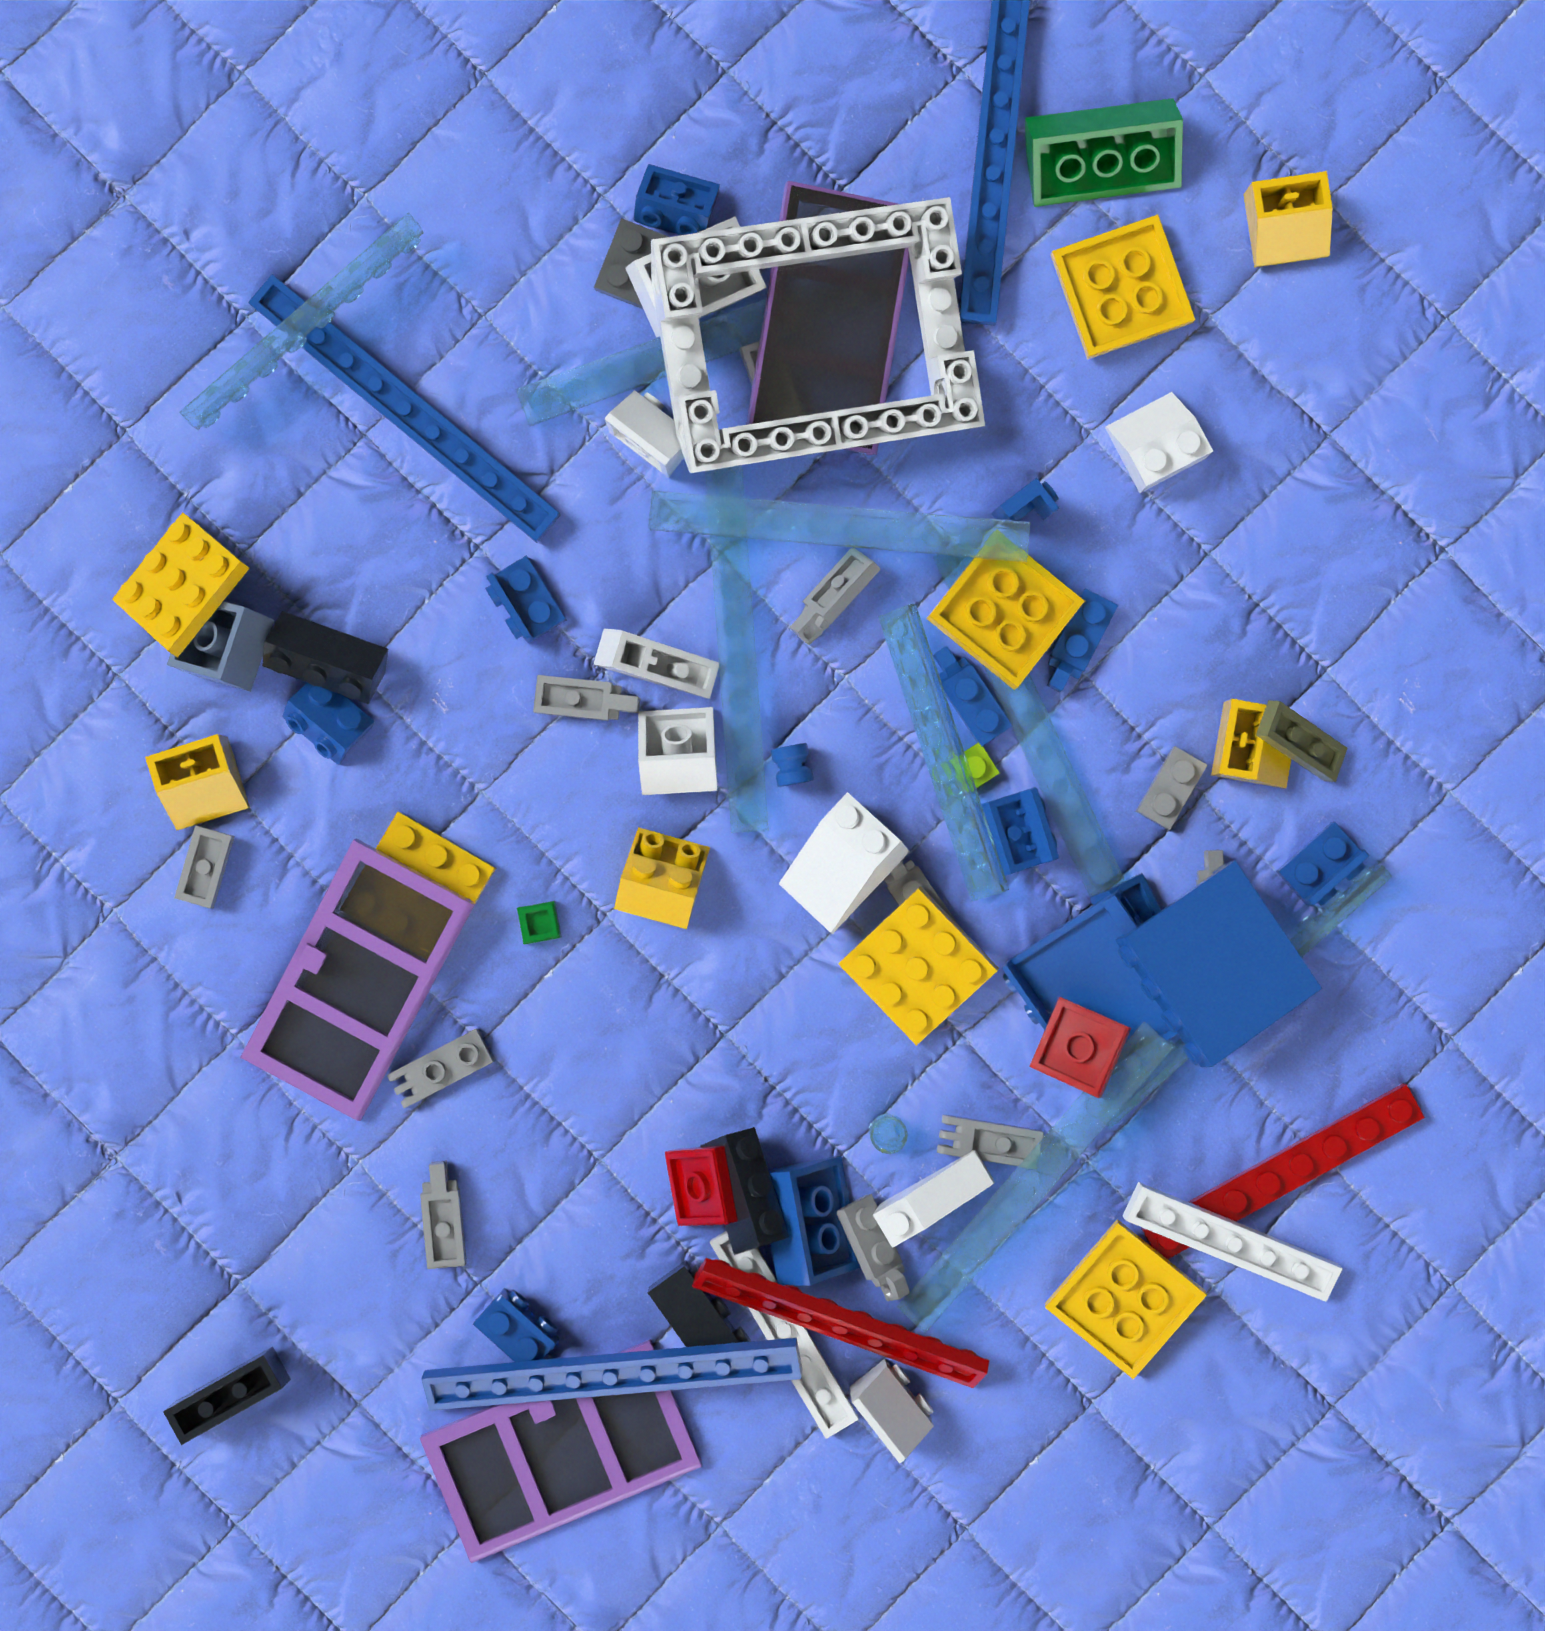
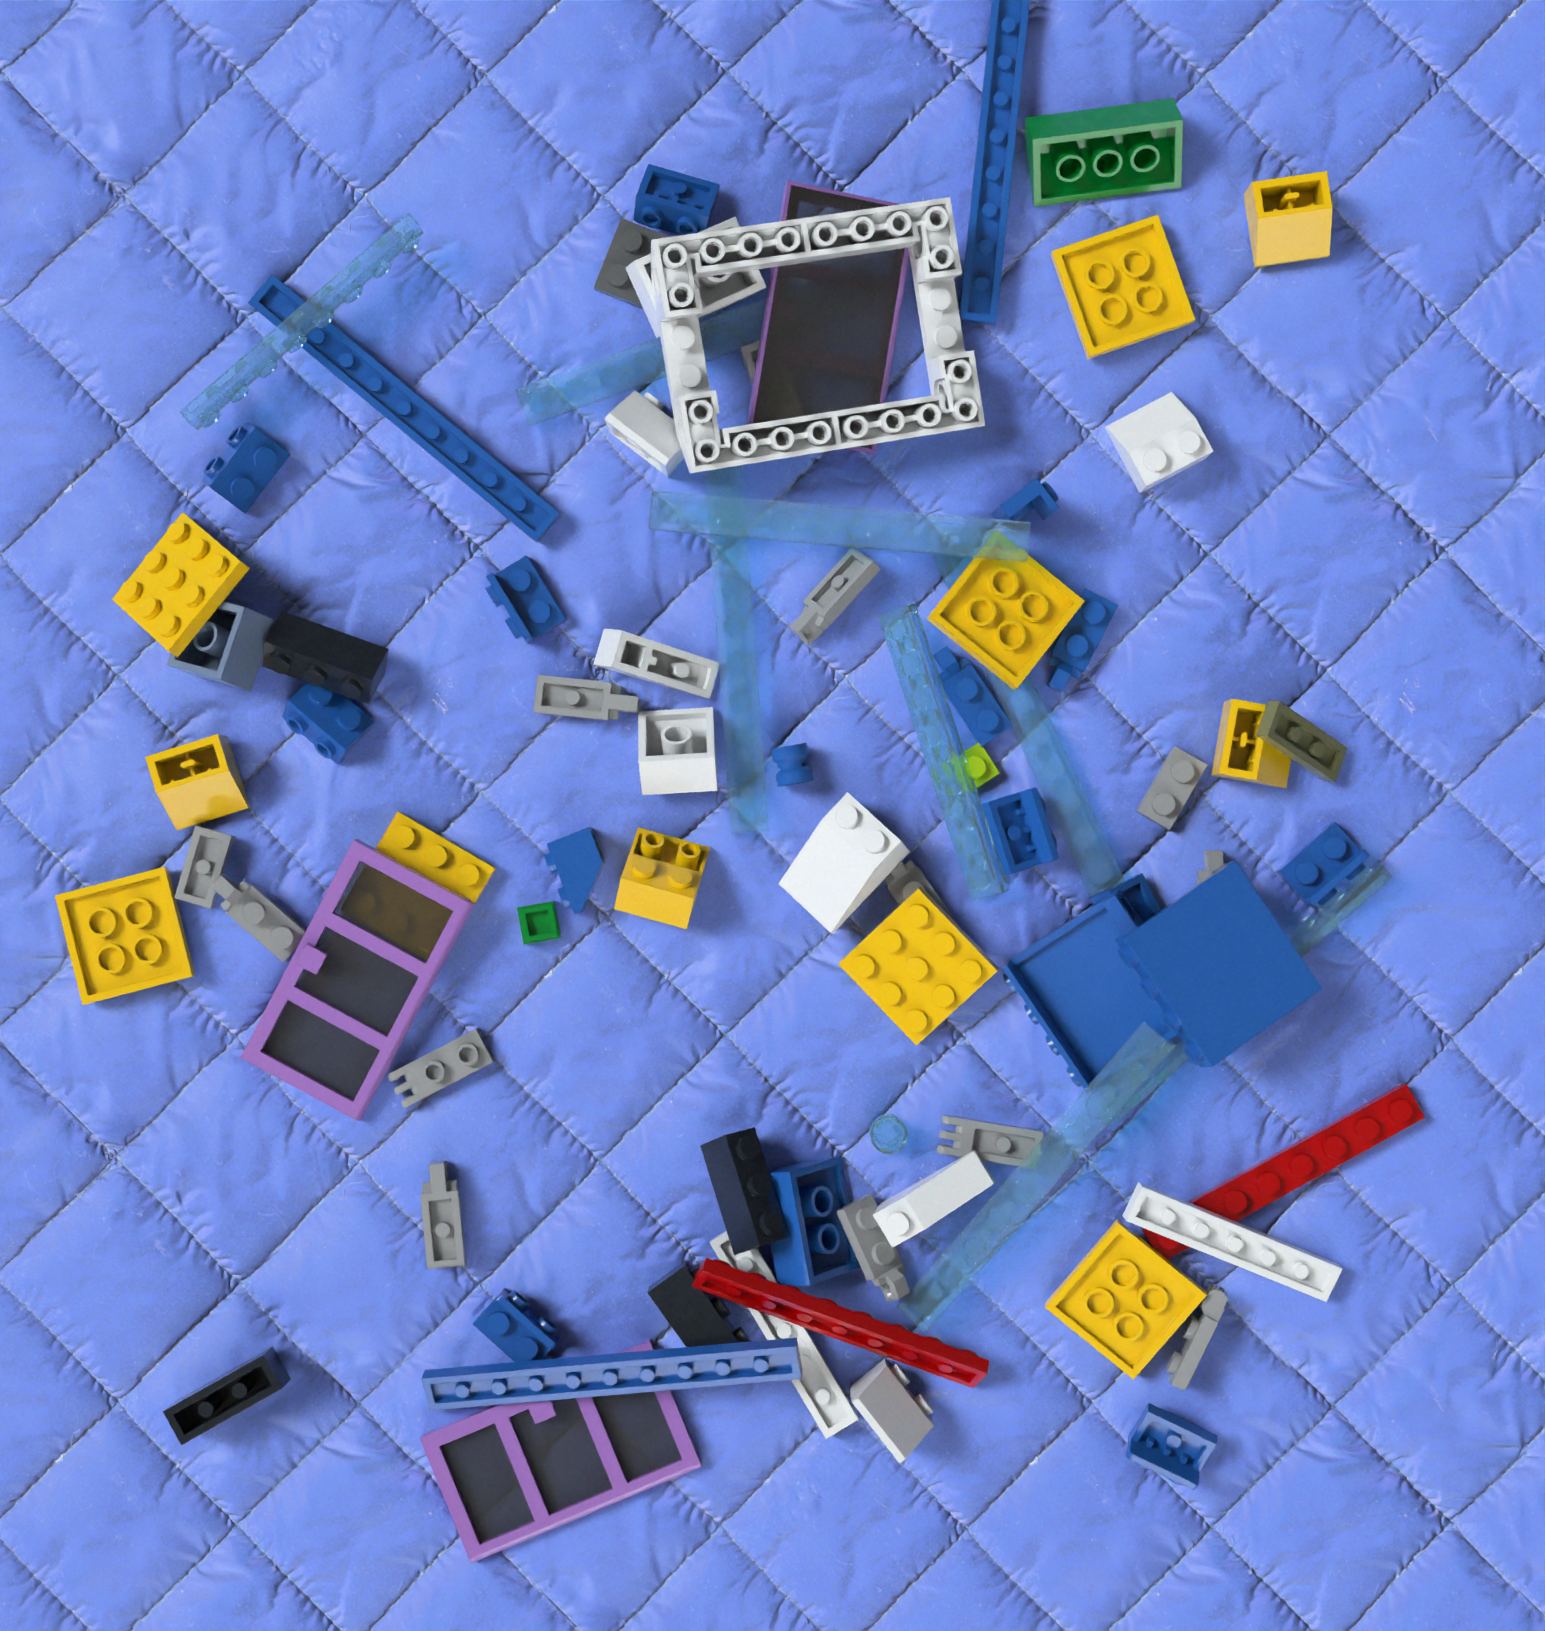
(125, 935): none -> yellow plate
(244, 466): none -> blue bracket
(260, 916): none -> light grey hinge
(578, 865): none -> blue slope
(701, 1186): red tile -> none
(1080, 1047): red tile -> none
(1170, 1446): none -> blue bracket
(1198, 1334): none -> light grey hinge

